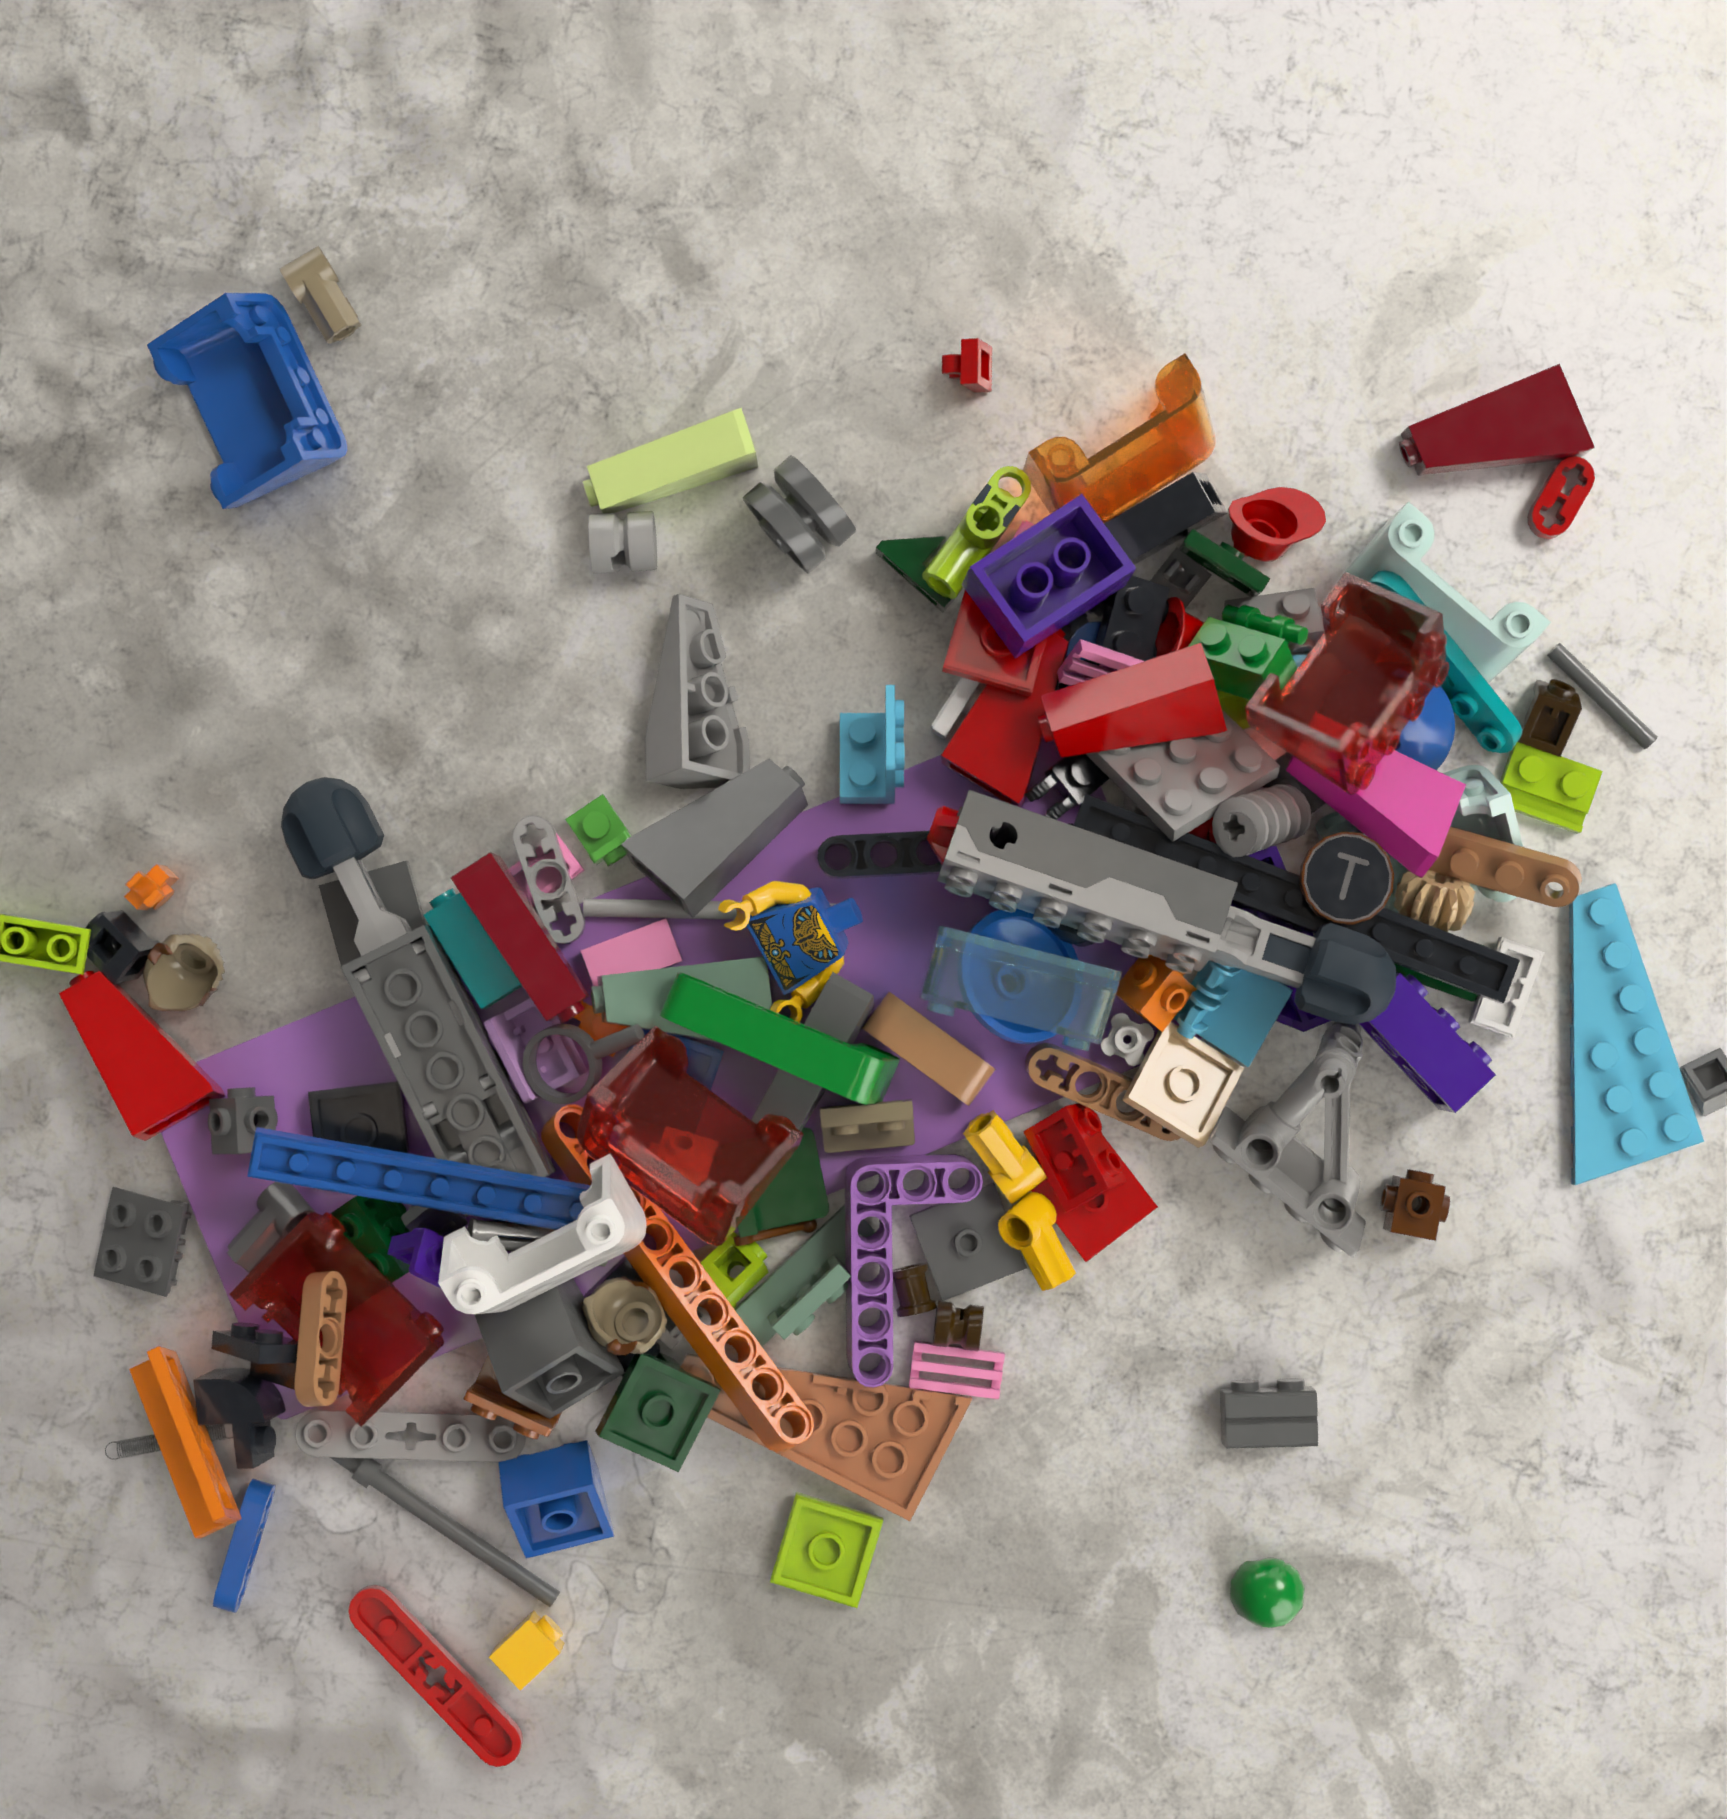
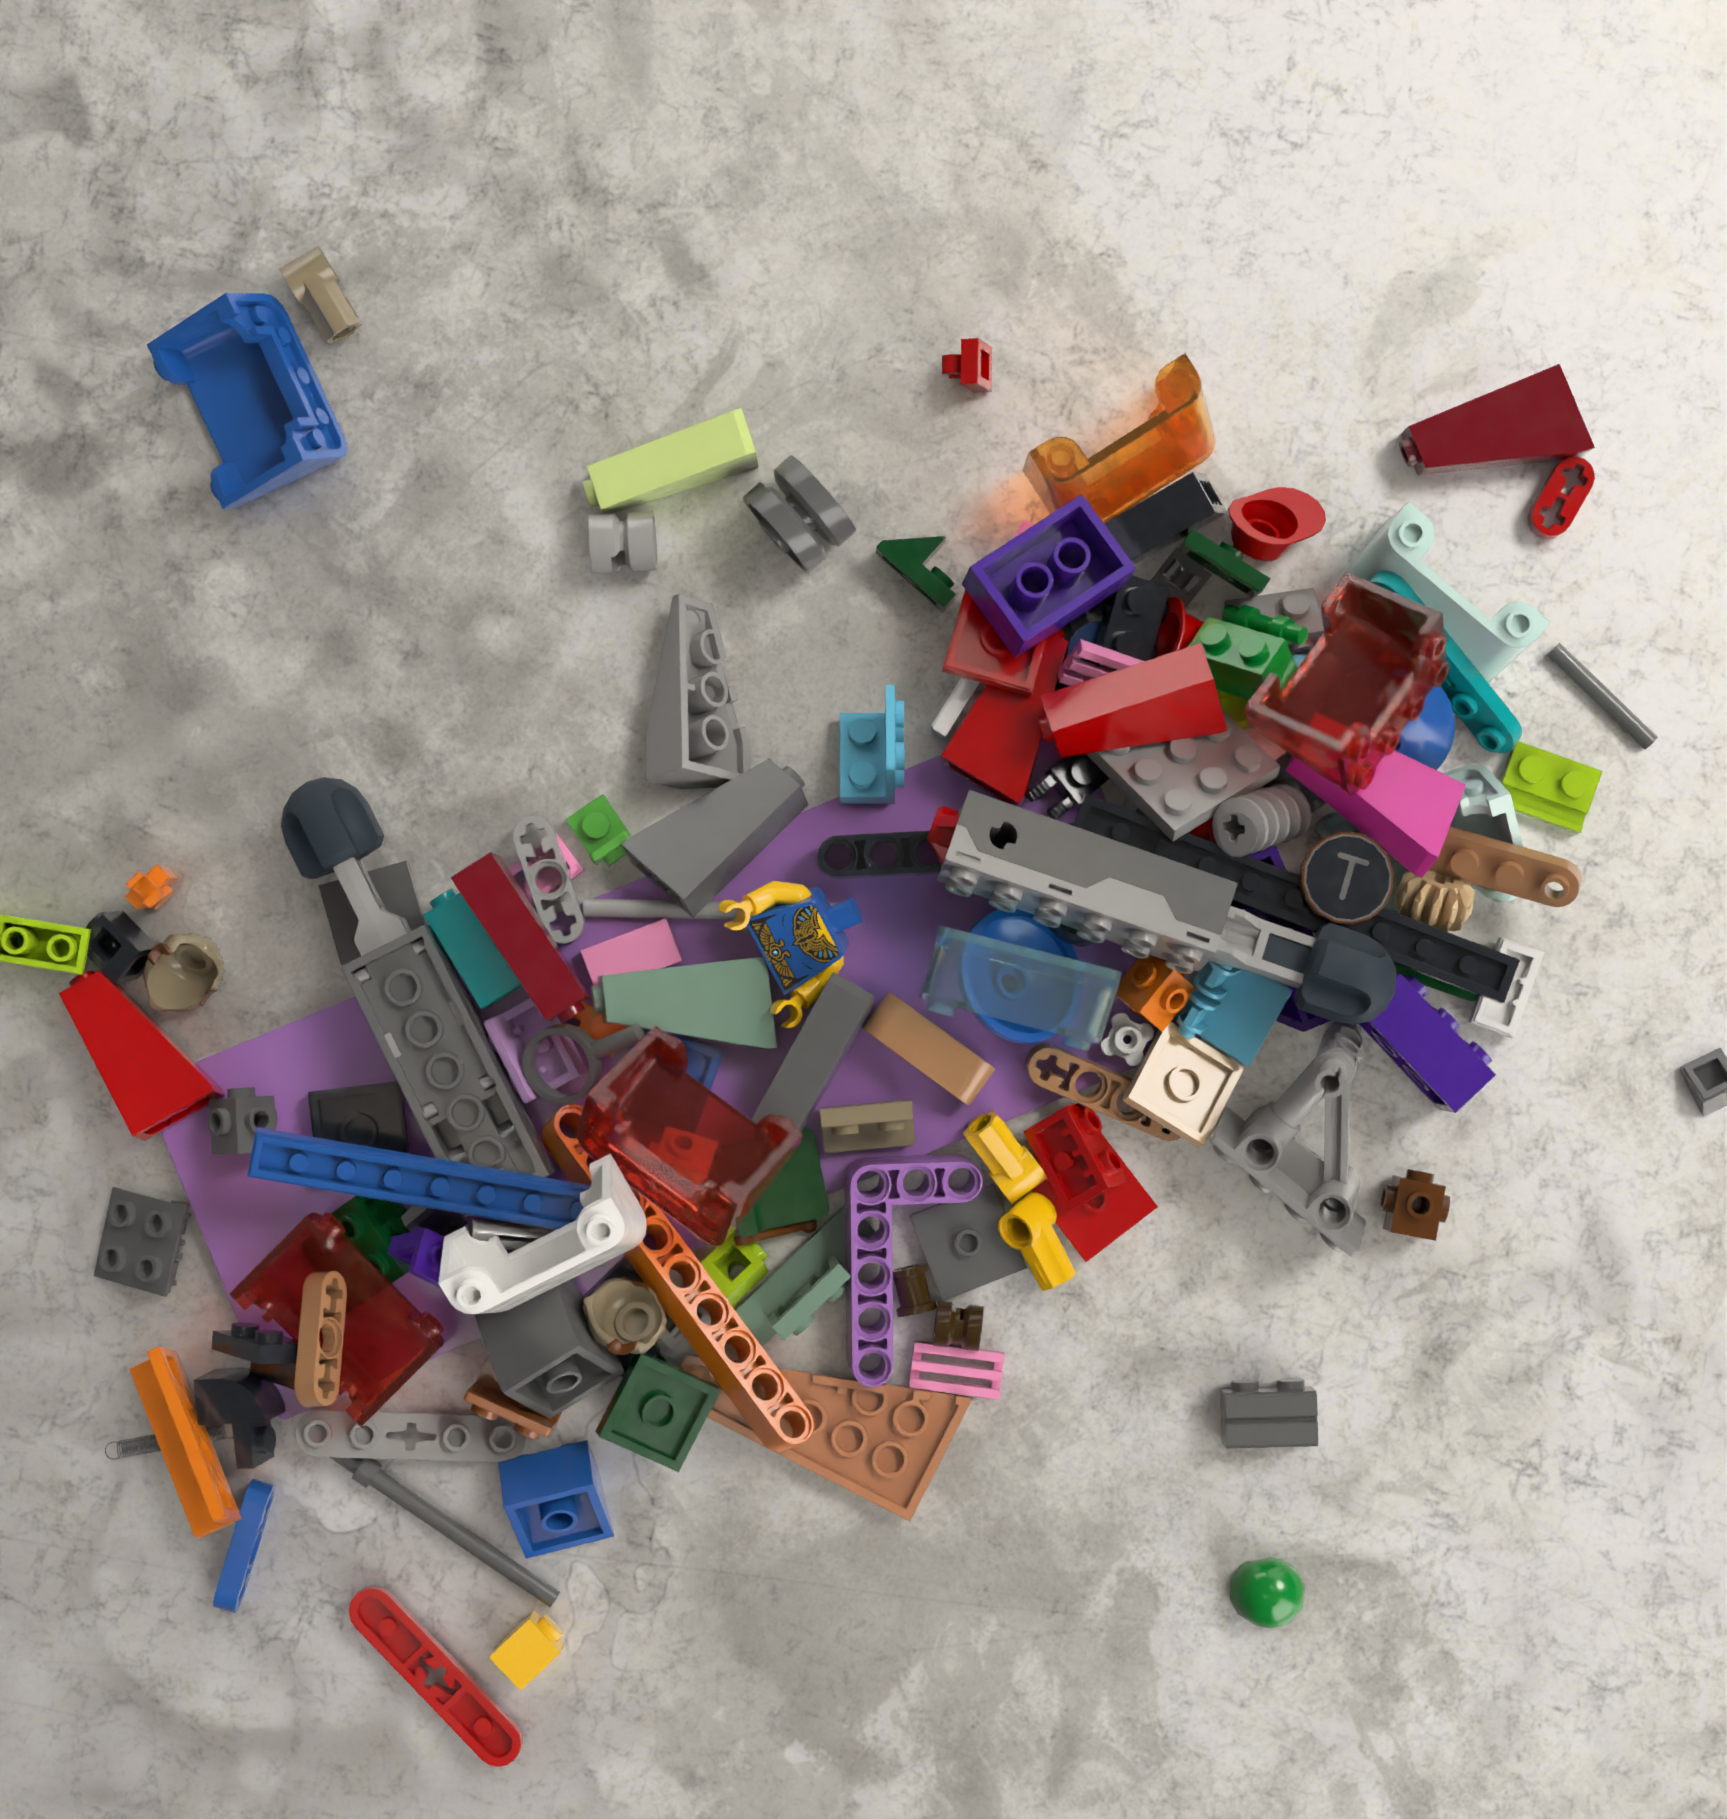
(279, 1213): dark grey piece -> none
(826, 1550): lime plate -> none
(844, 1068): green beam -> none
(976, 533): lime connector -> none
(1551, 716): dark brown bracket -> none
(1622, 1063): medium azure wing -> none

